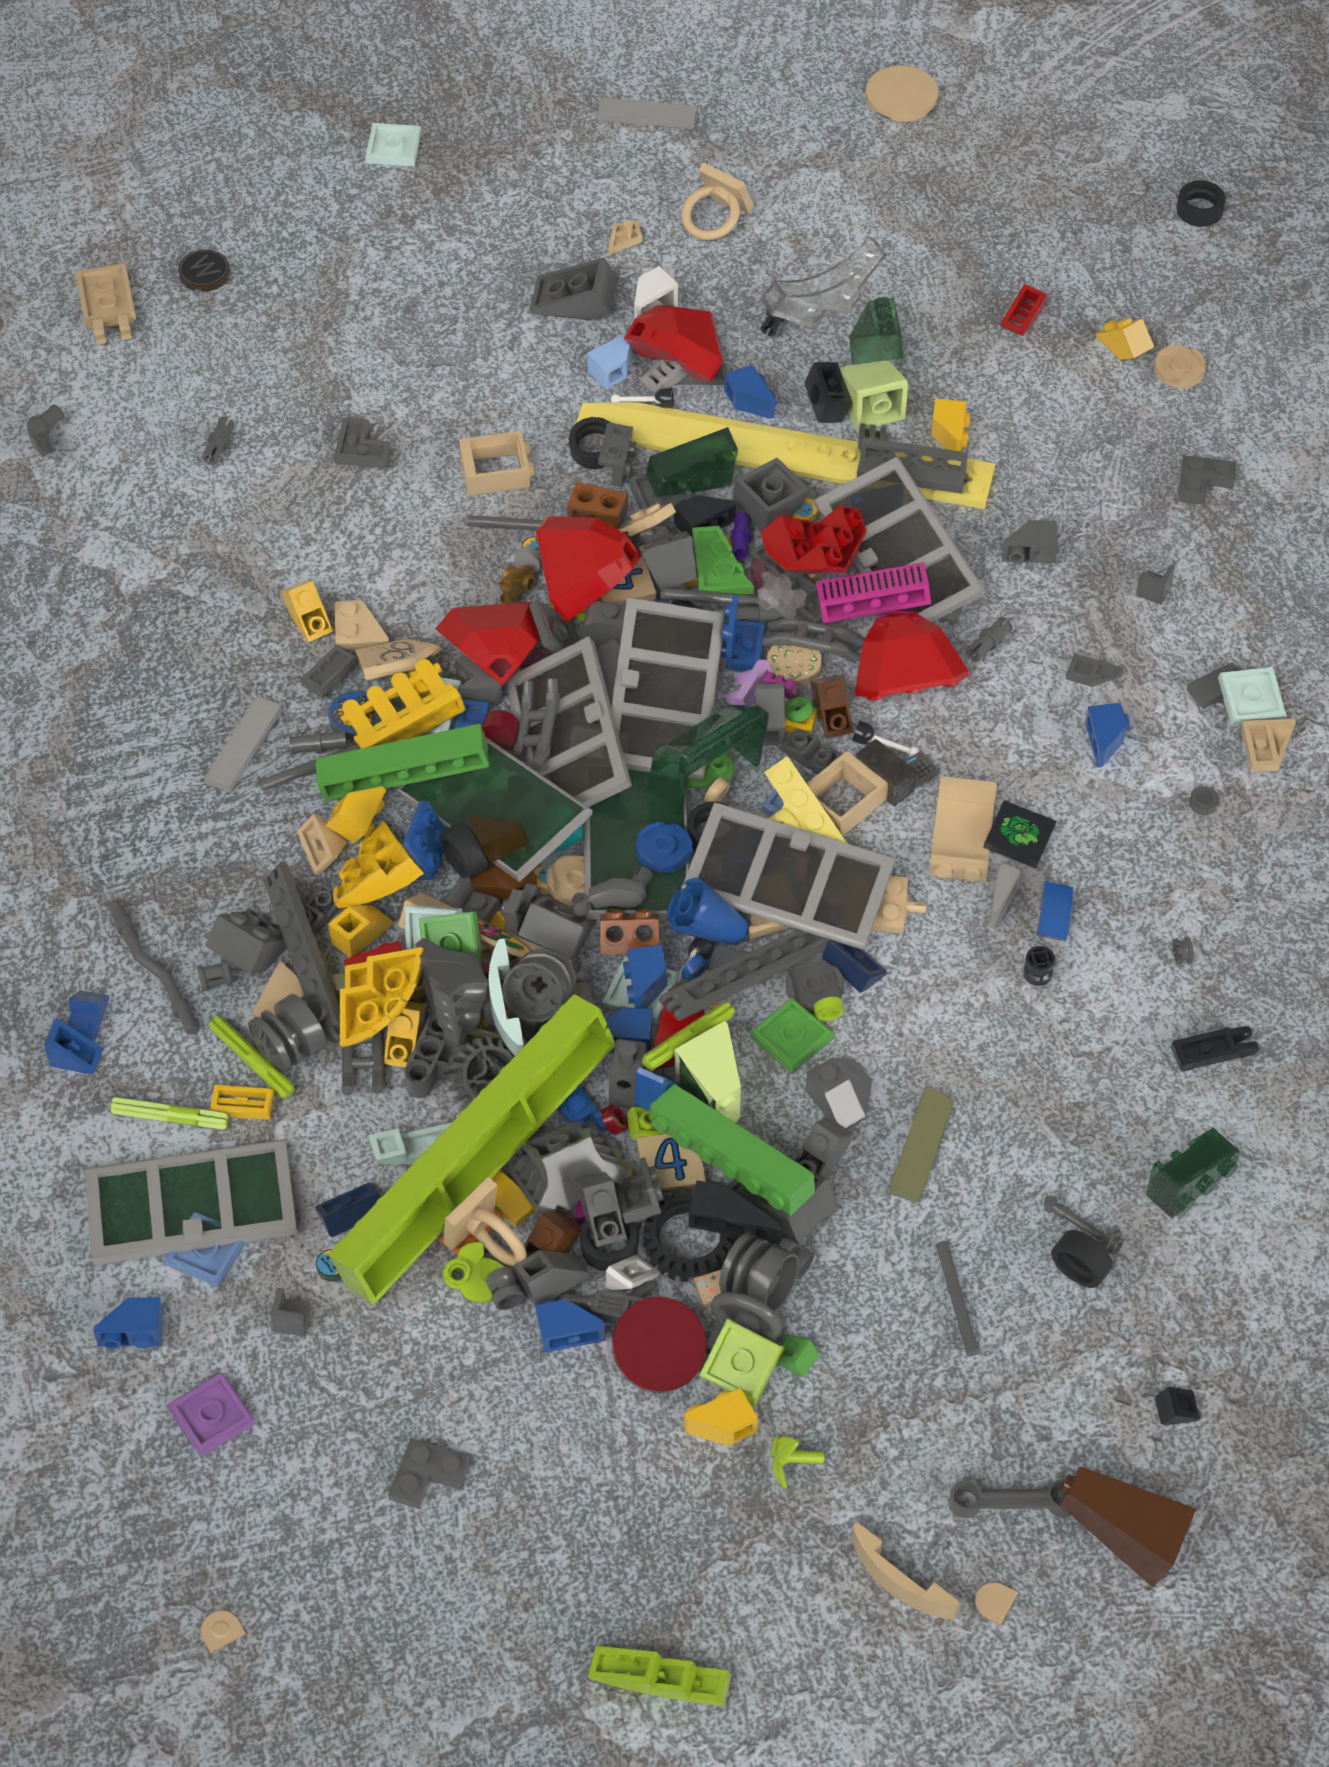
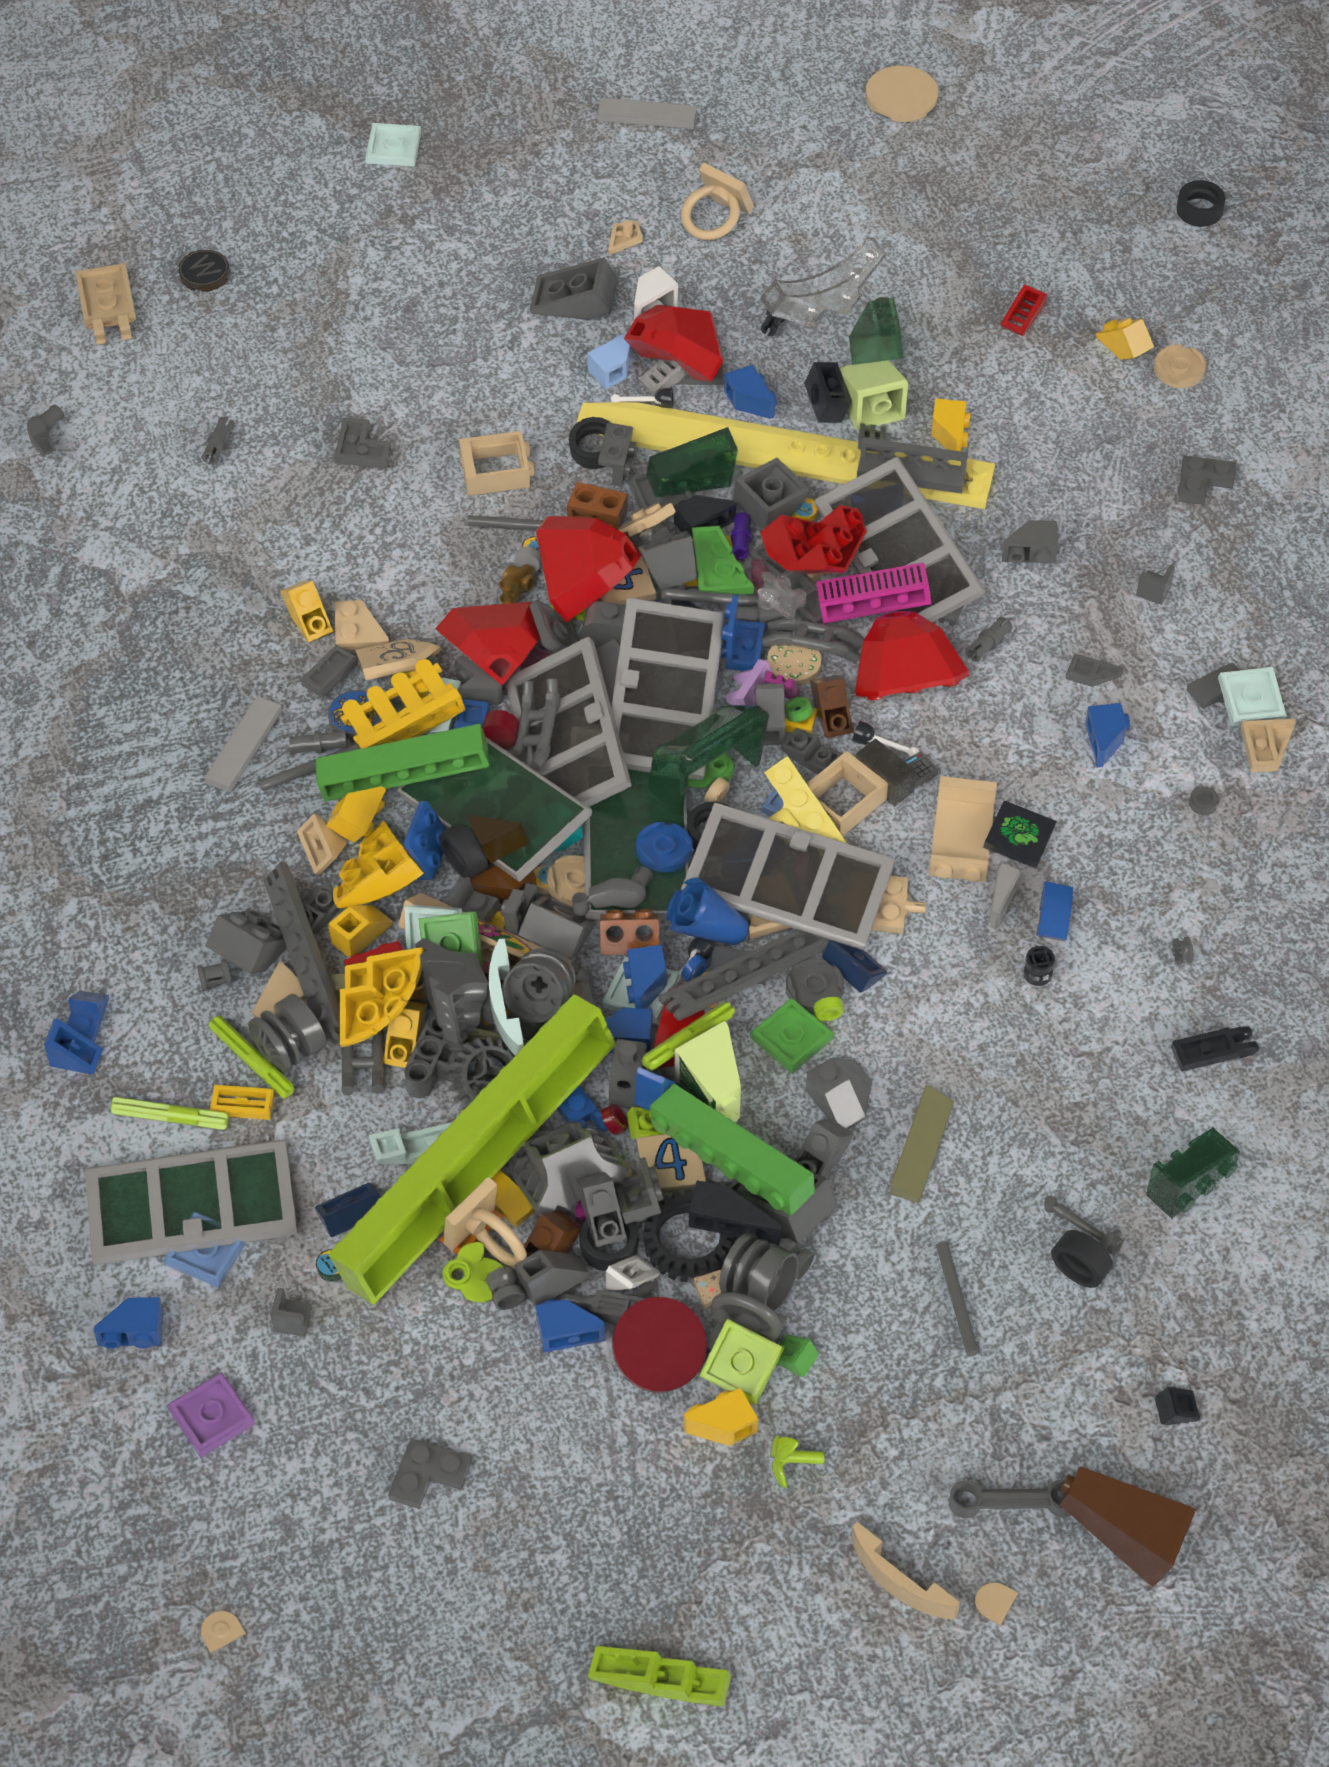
(179, 1004): dark grey bar -> none

